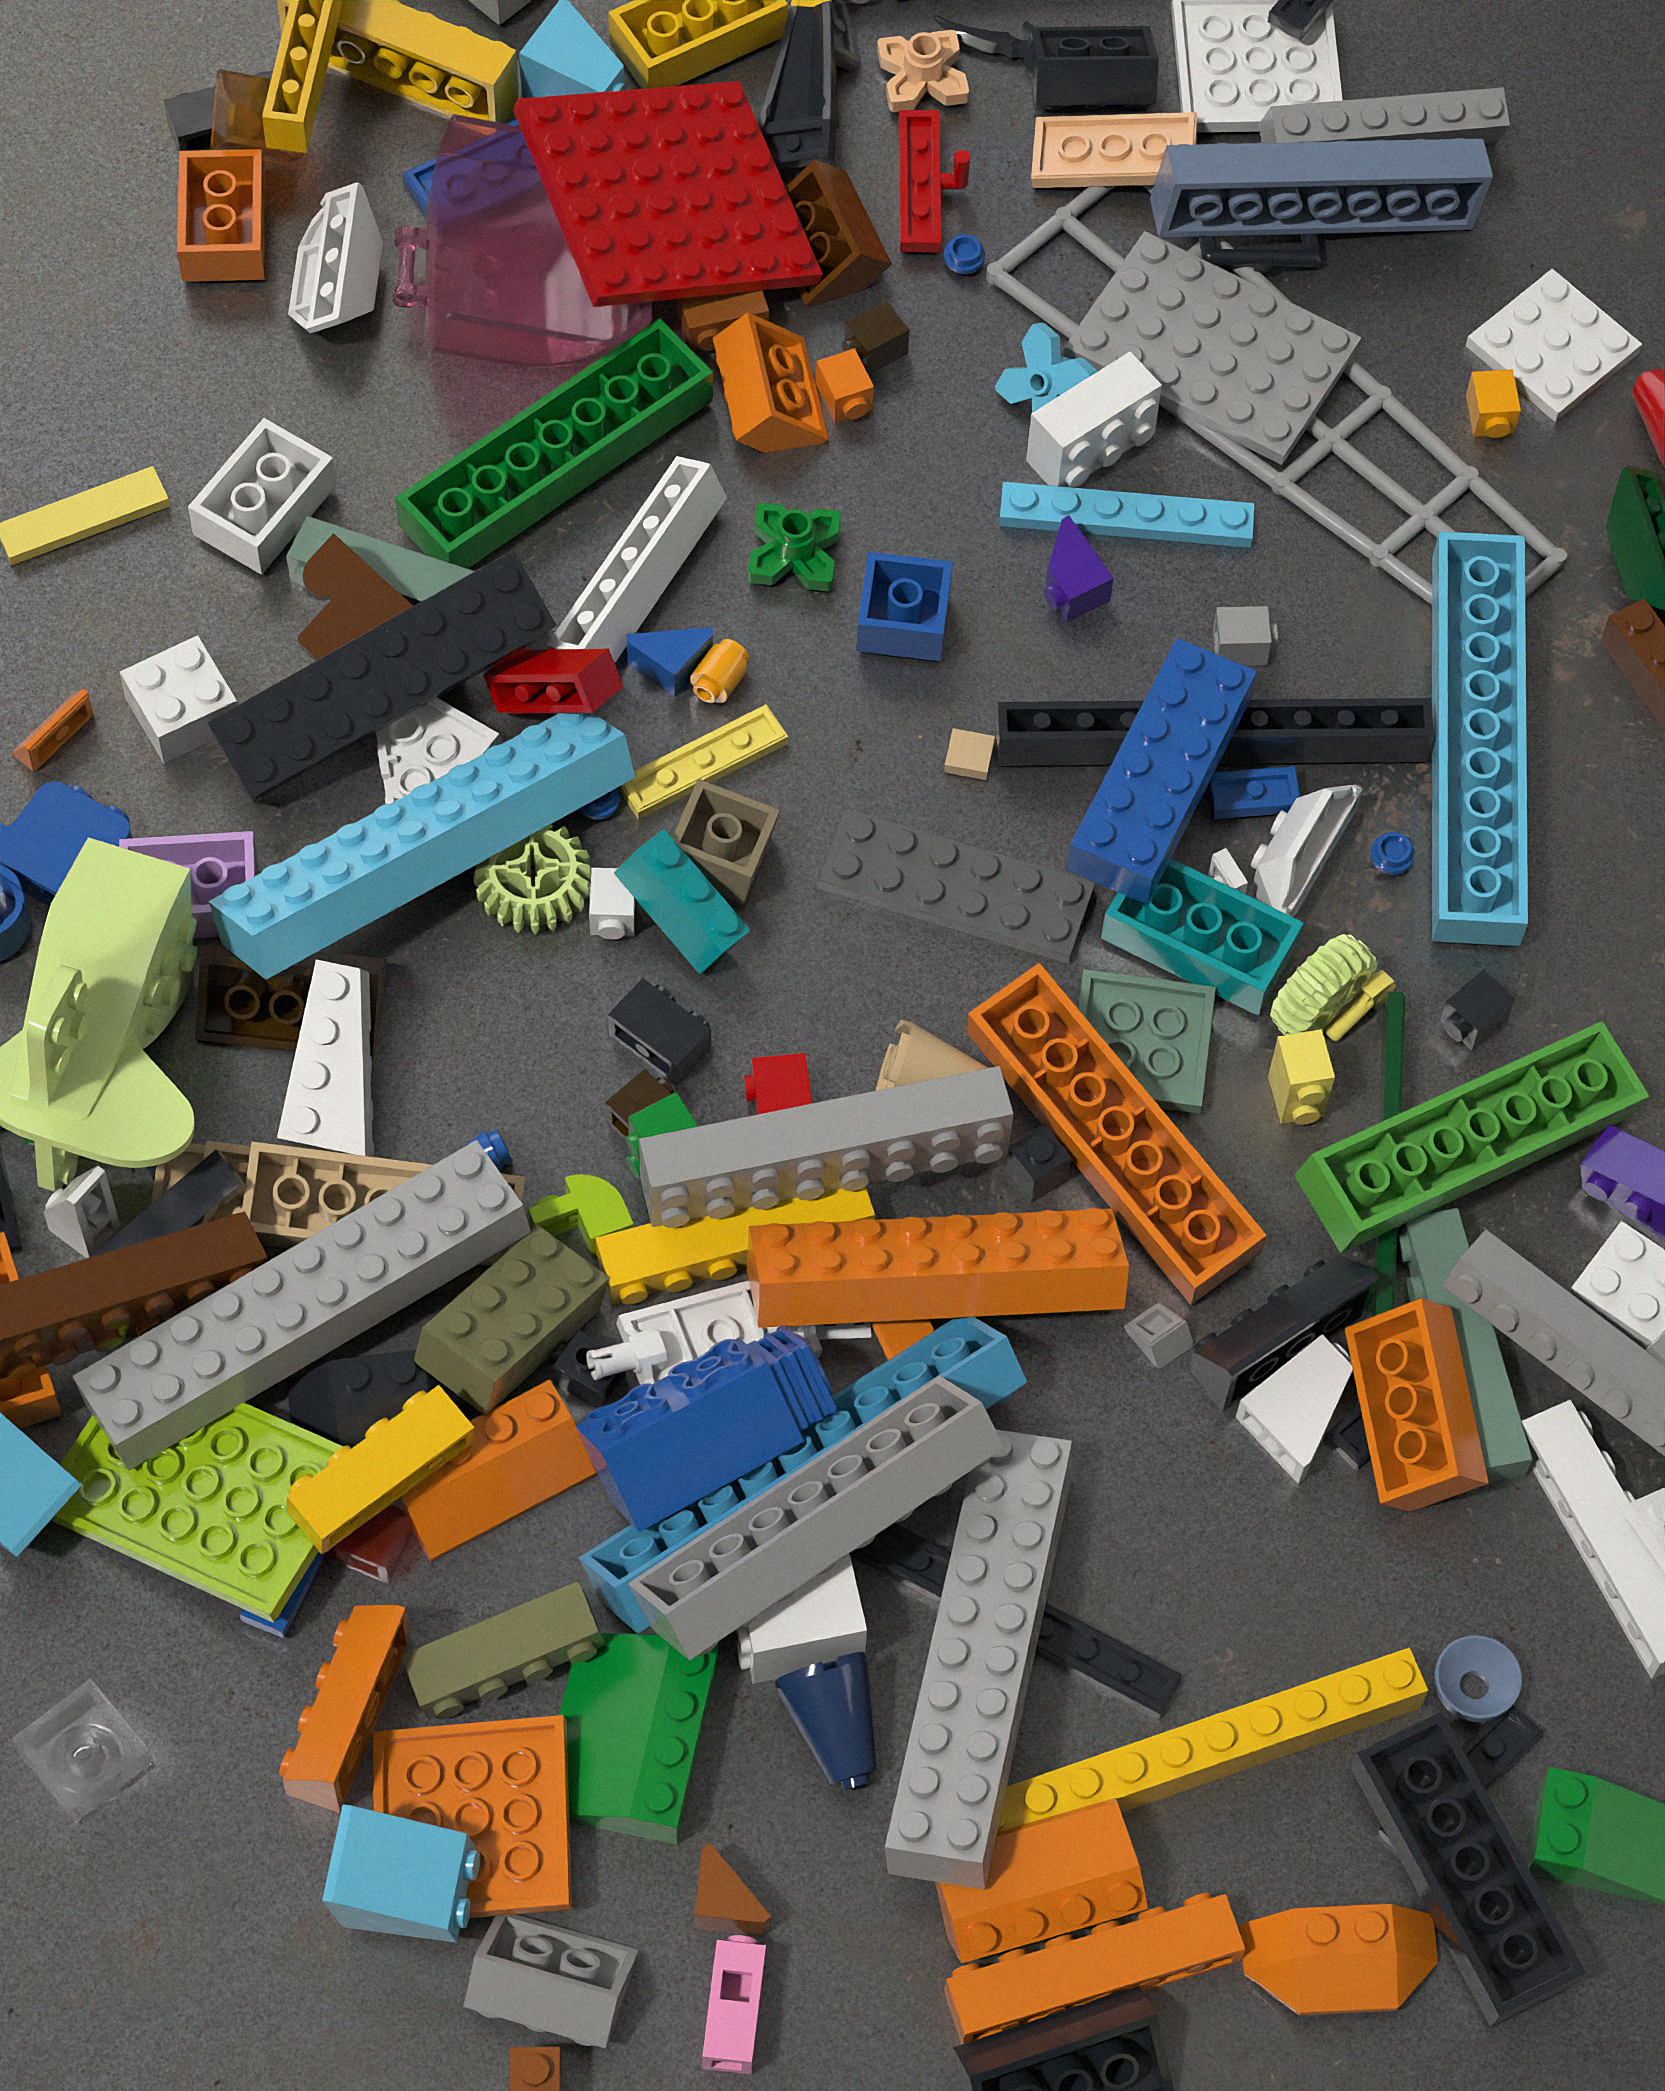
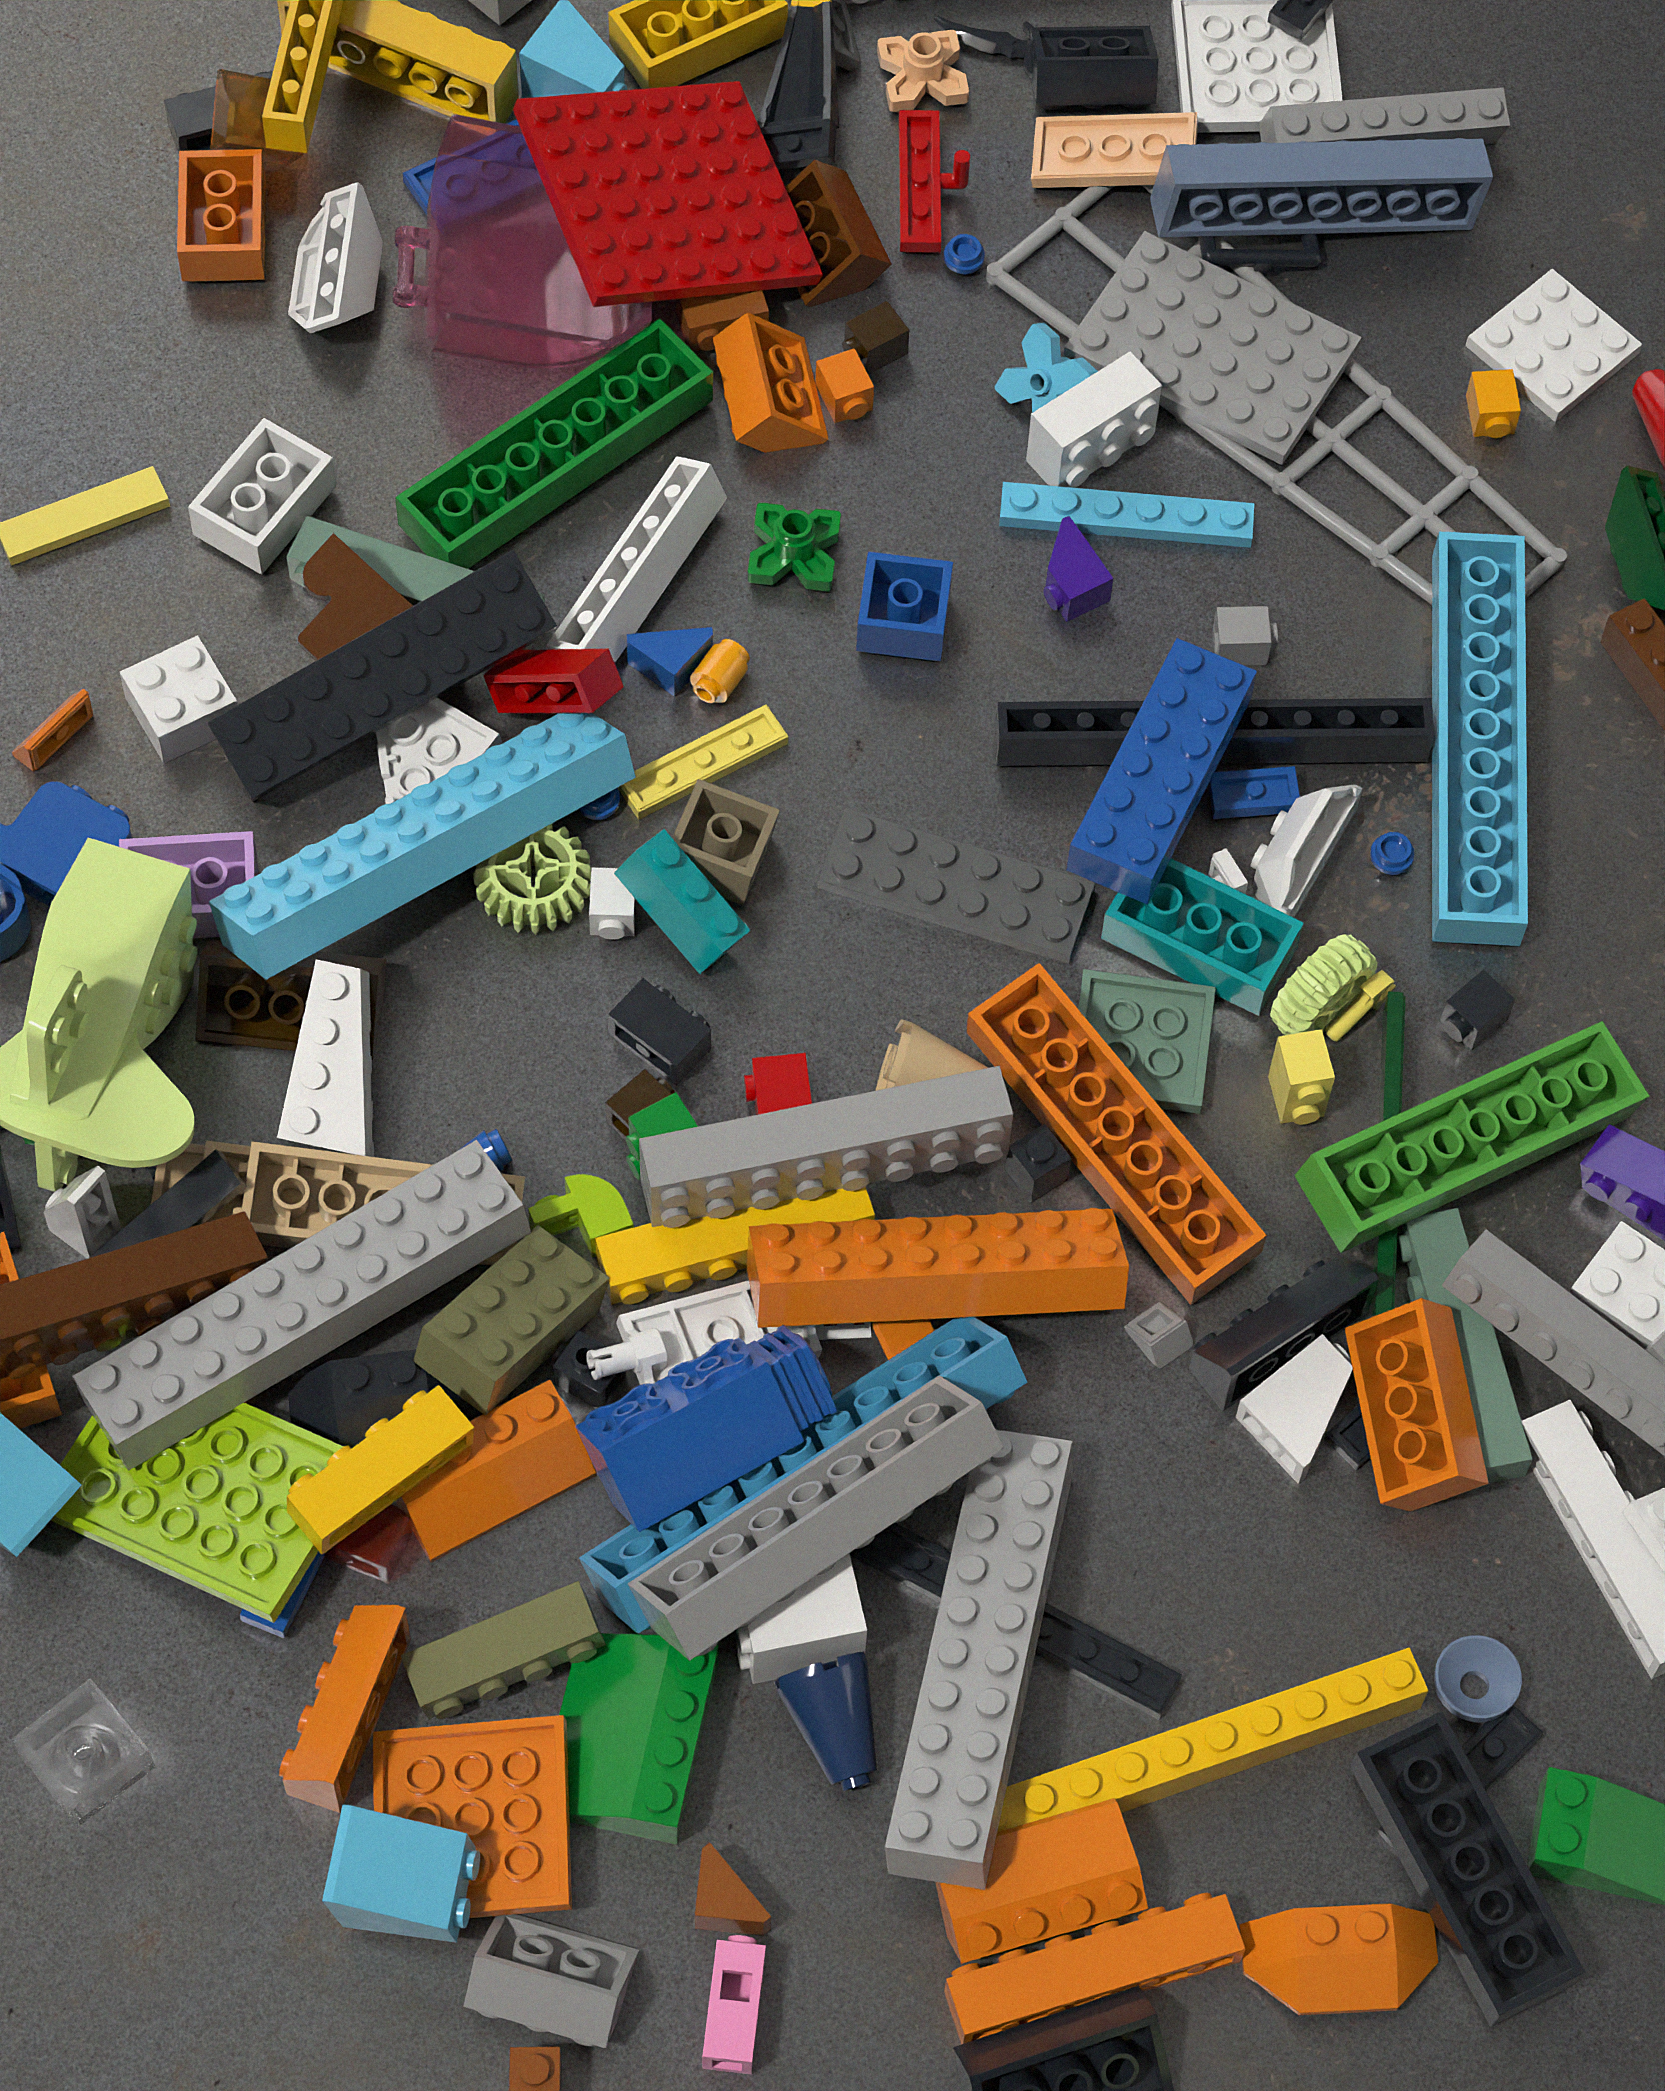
(969, 754): tan tile -> none

